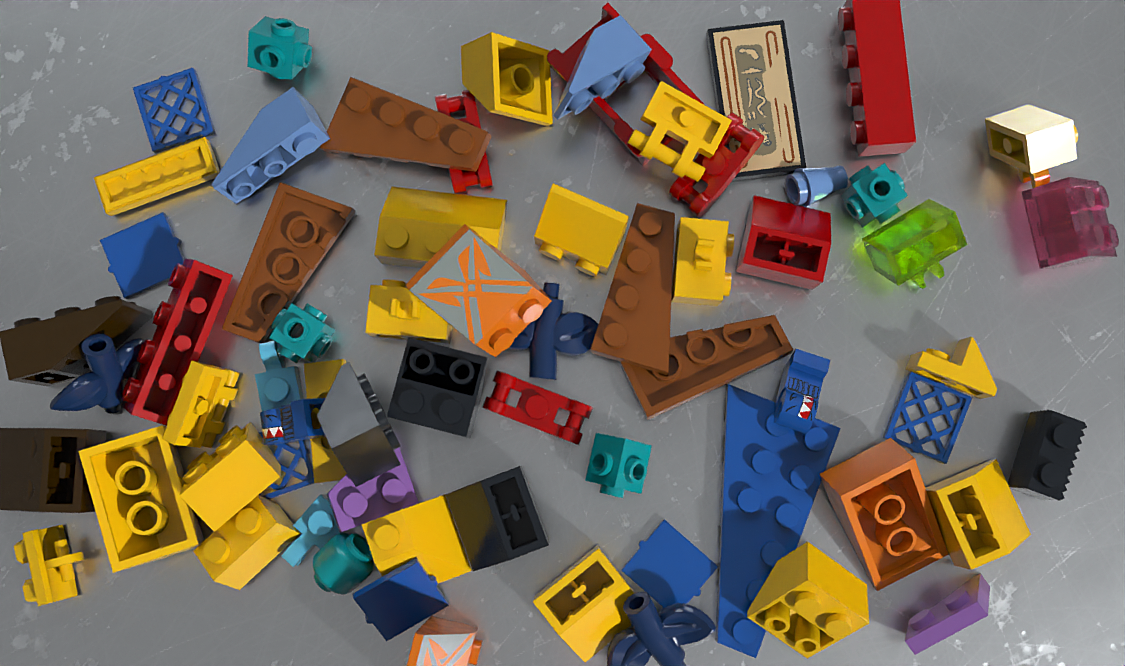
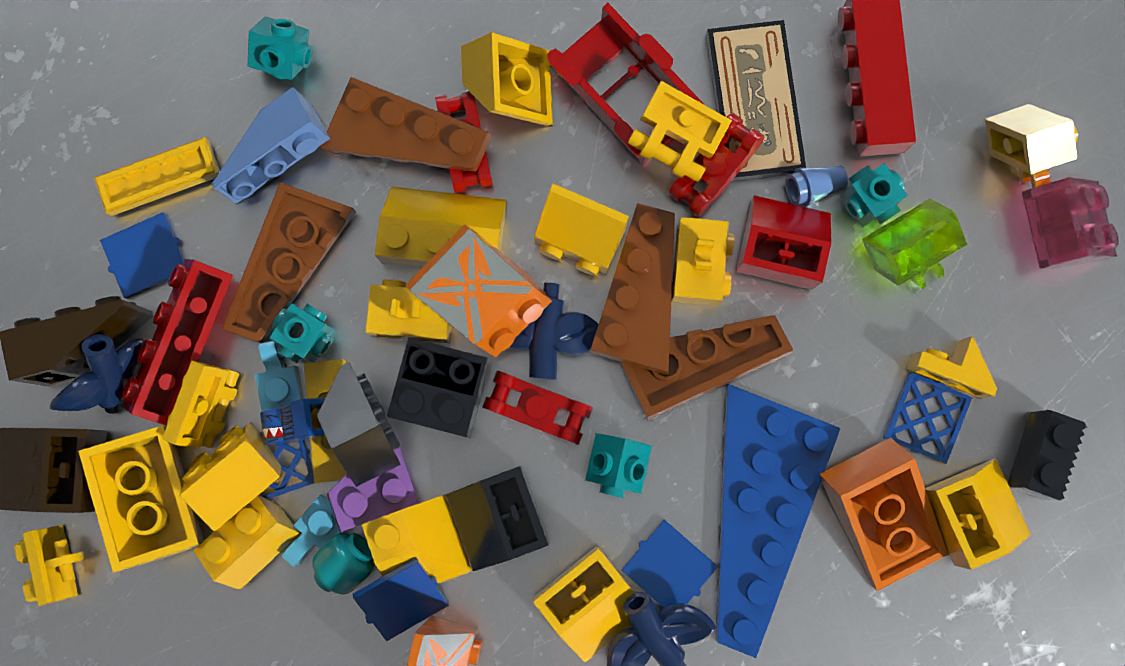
(165, 83): blue window -> none
(608, 58): medium blue slope -> none
(800, 390): blue leg -> none
(810, 601): yellow slope -> none
(950, 615): medium lavender wing -> none

